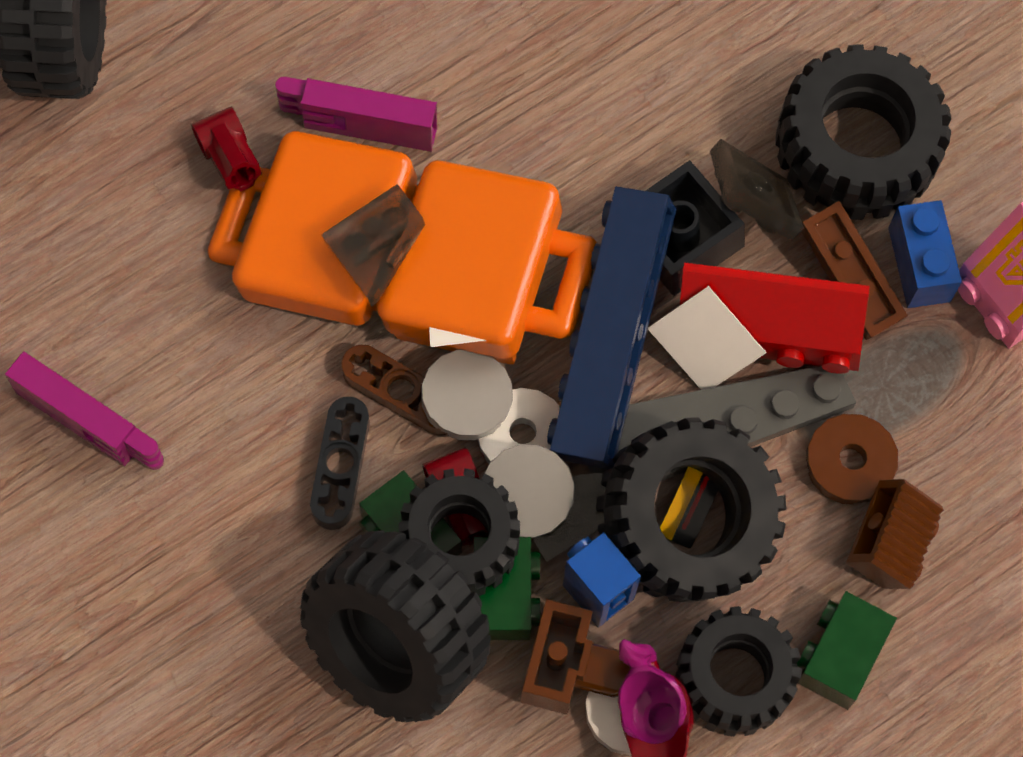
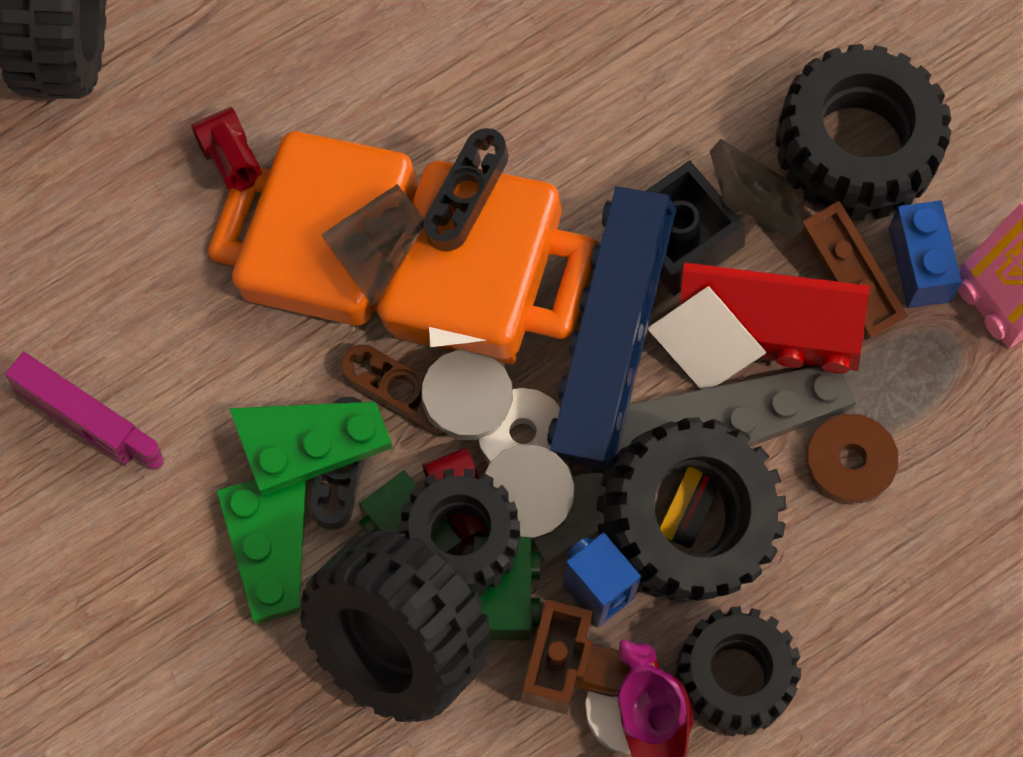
(267, 545): none -> green wing
(307, 440): none -> green wing
(360, 112): magenta hinge -> none
(467, 209): none -> black beam
(845, 649): dark green brick -> none
(895, 535): reddish brown brick -> none

